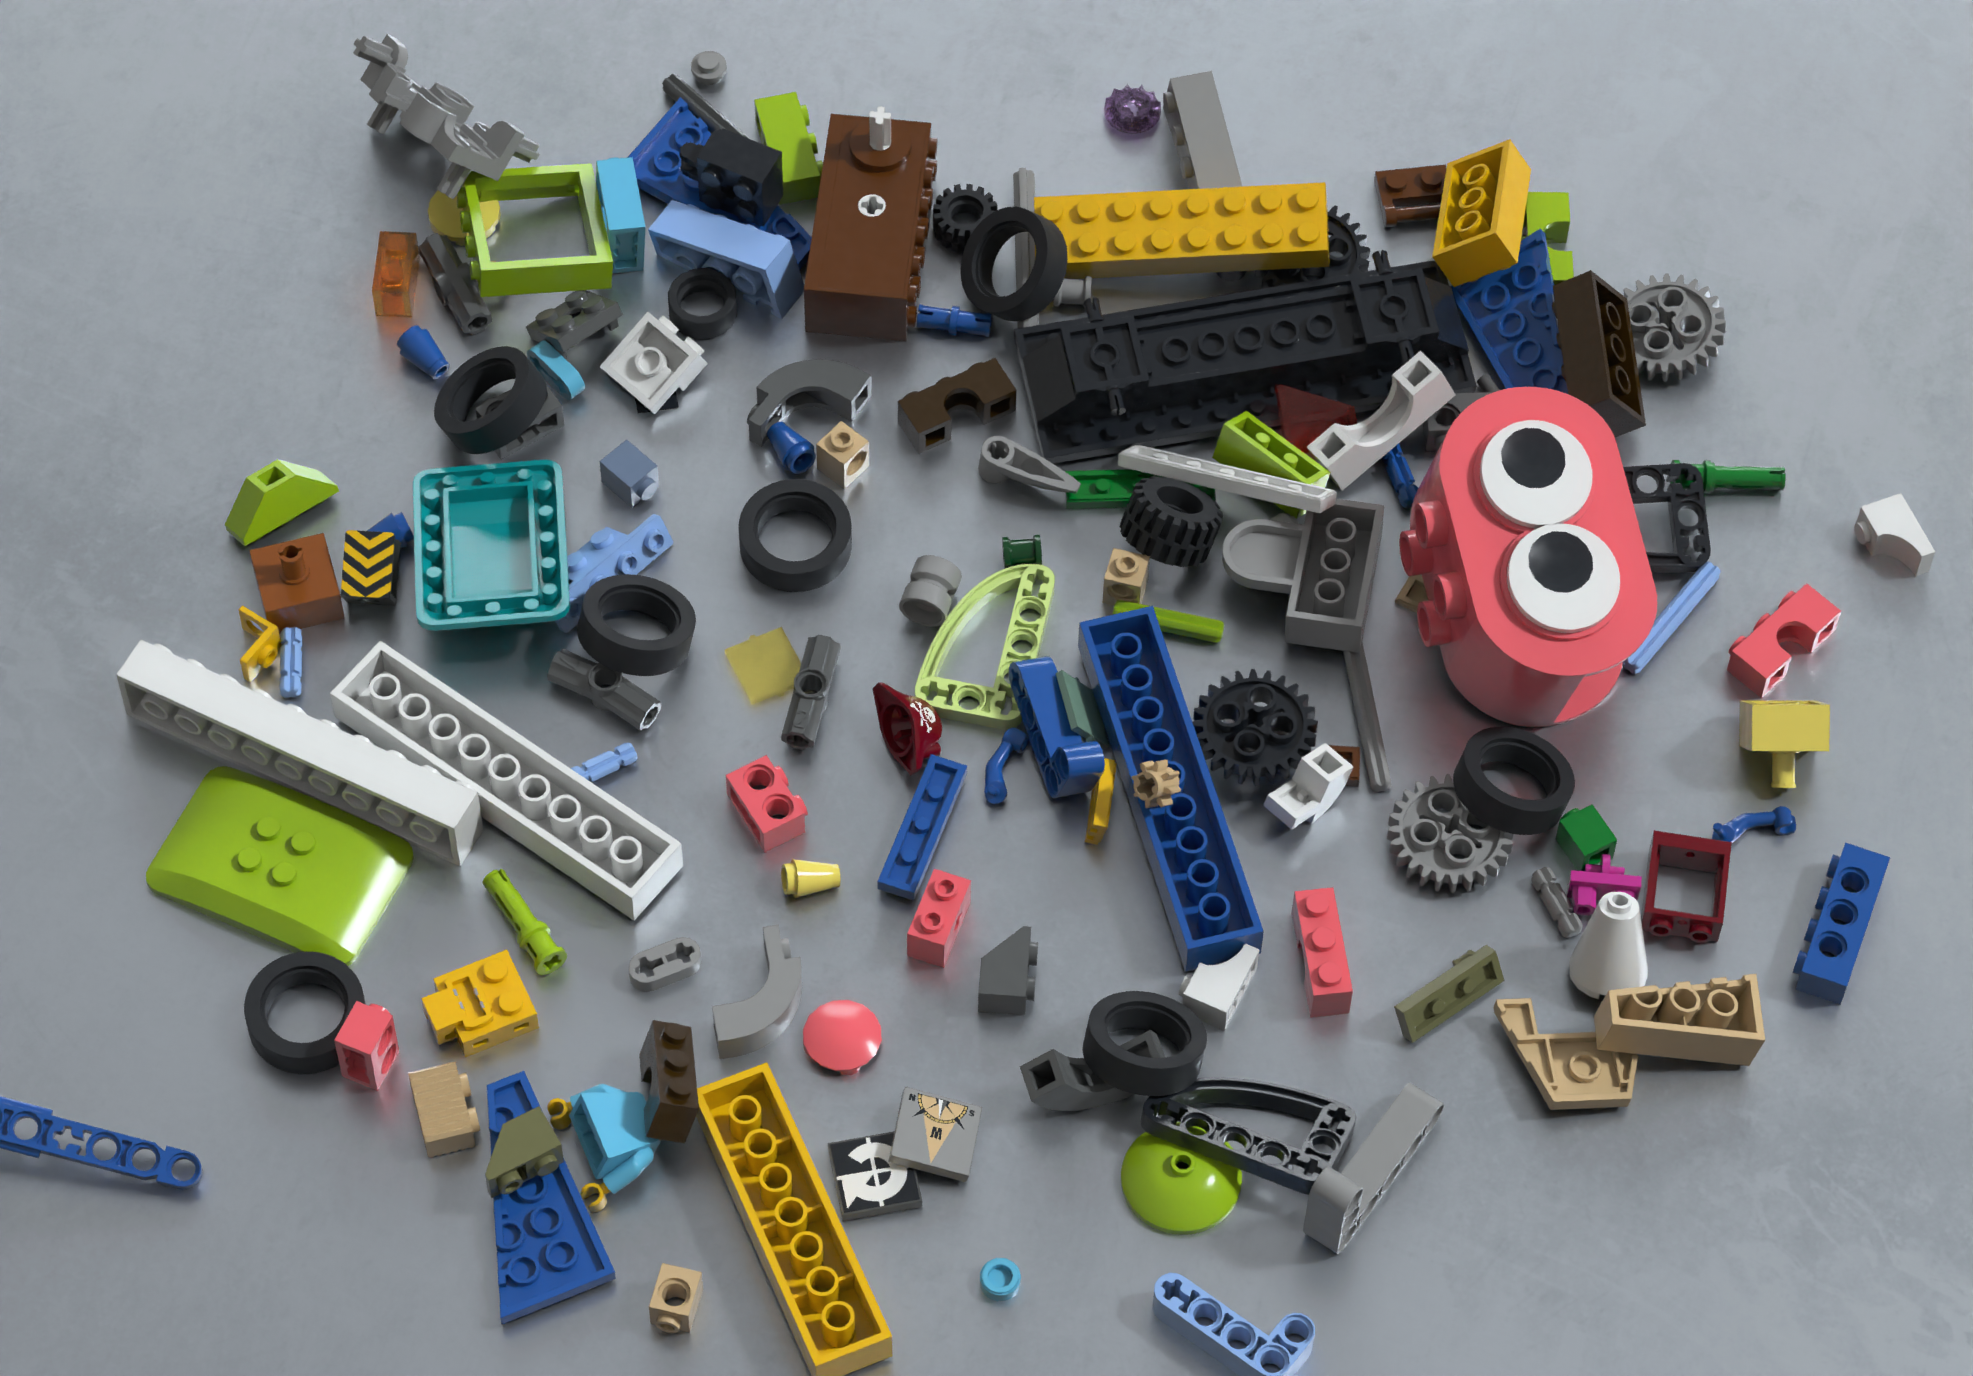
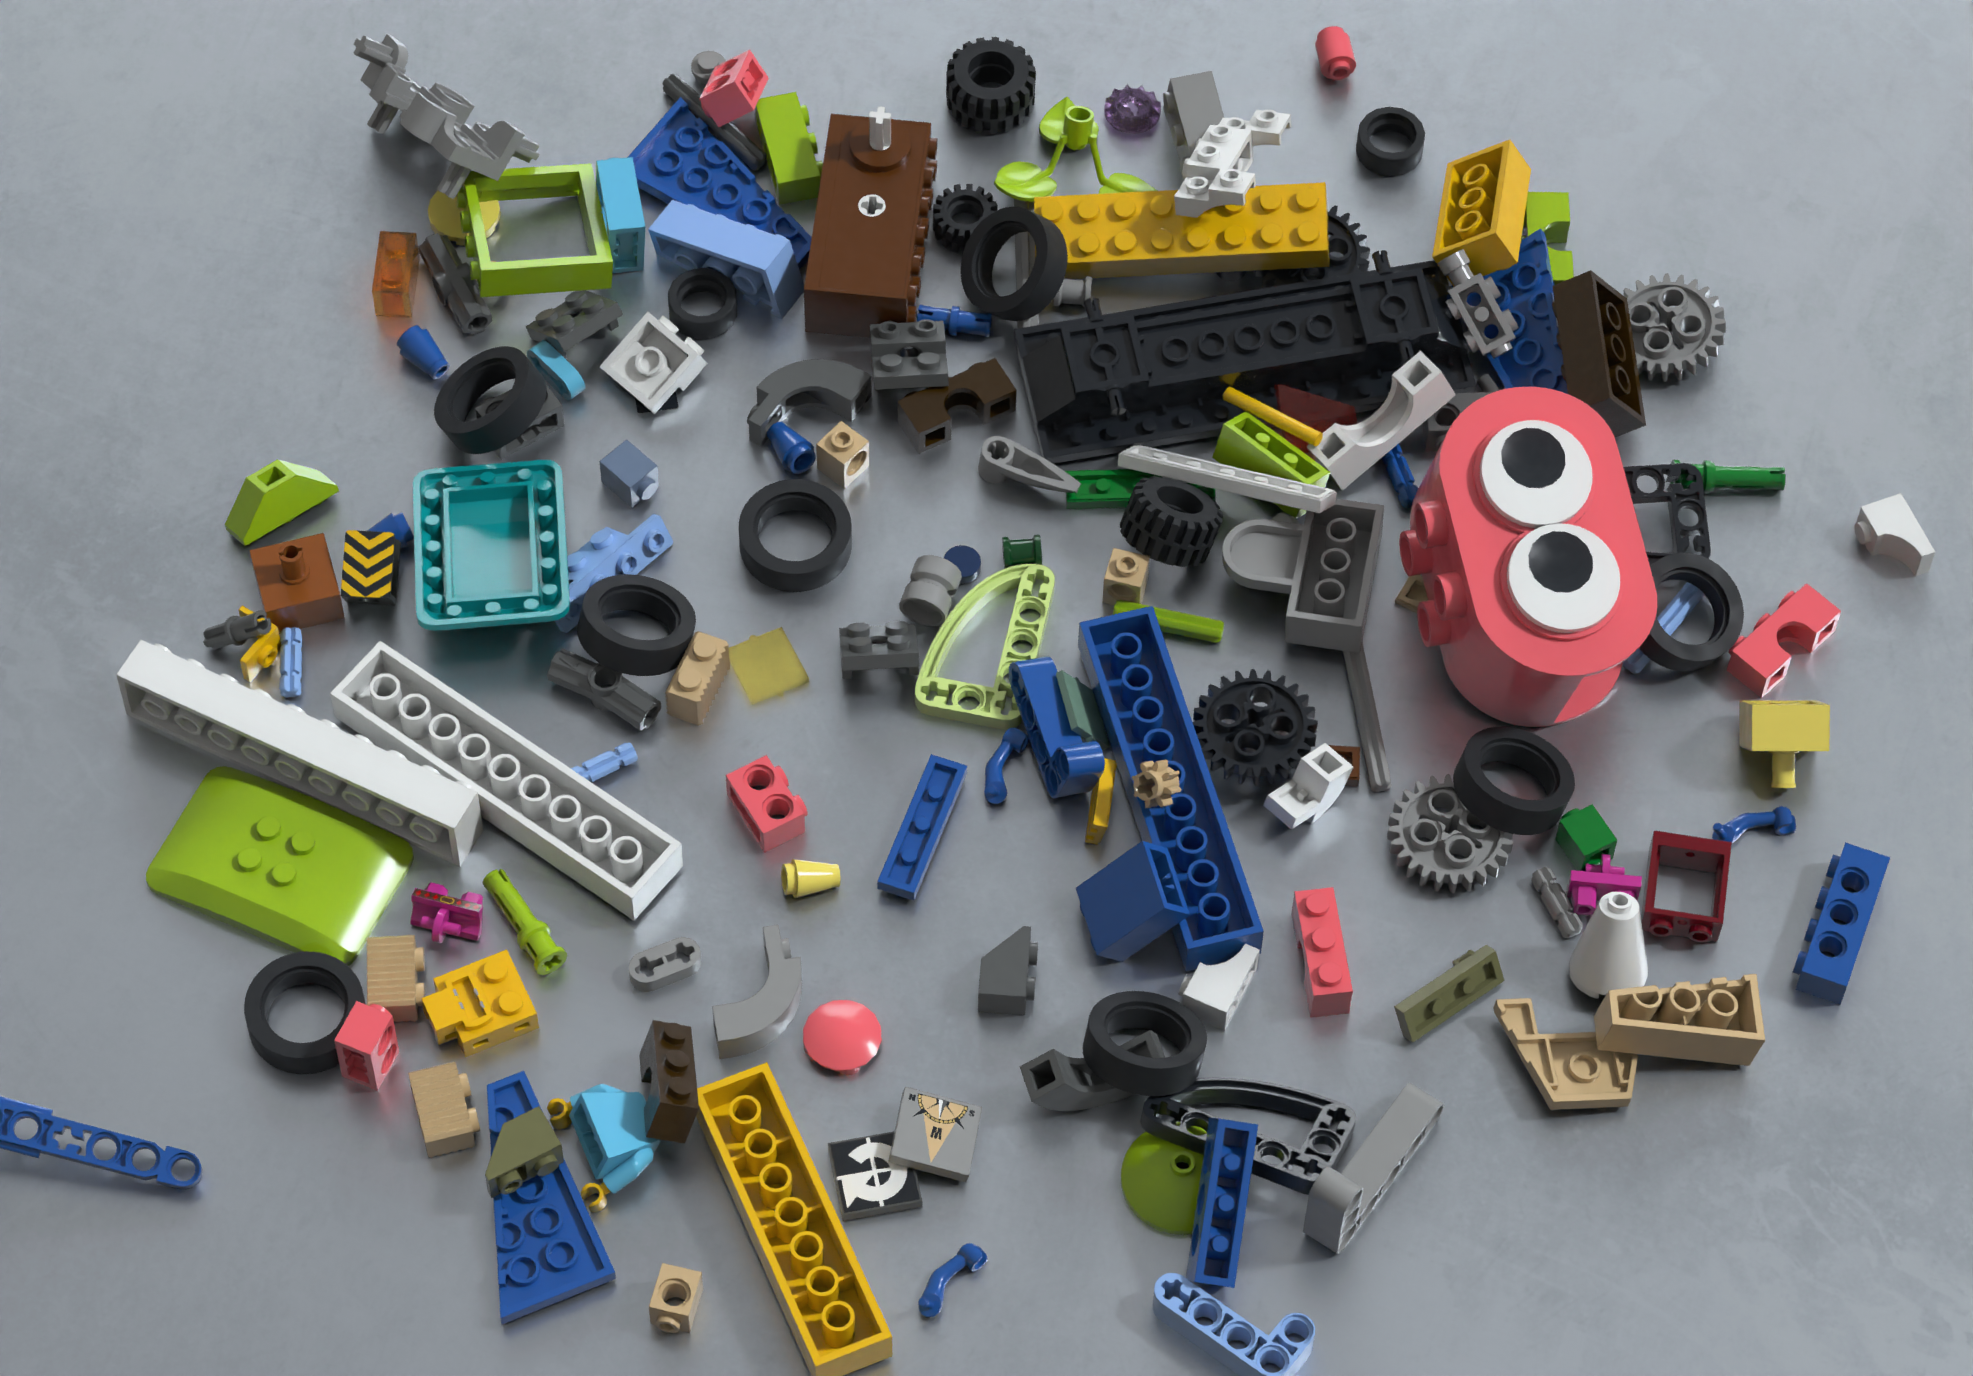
(237, 630): none -> dark grey axle
(394, 975): none -> tan brick
(447, 914): none -> dark pink hips
(697, 678): none -> tan brick
(733, 89): none -> coral brick
(735, 175): black hinge -> none
(807, 709): dark grey piece -> none
(861, 654): none -> dark grey piece
(907, 726): dark red hat -> none
(908, 368): none -> dark grey brick
(932, 1297): none -> blue piece
(938, 918): coral brick -> none
(966, 560): none -> dark blue tile
(995, 63): none -> black tyre
(1000, 1279): medium azure tile -> none
(1070, 127): none -> lime plant
(1132, 901): none -> blue brick
(1221, 159): none -> white bracket
(1221, 1202): none -> blue brick
(1272, 416): none -> yellow bar
(1335, 53): none -> coral brick
(1393, 120): none -> black tyre
(1410, 188): reddish brown plate -> none
(1478, 316): none -> light grey brick
(1725, 603): none -> black tyre

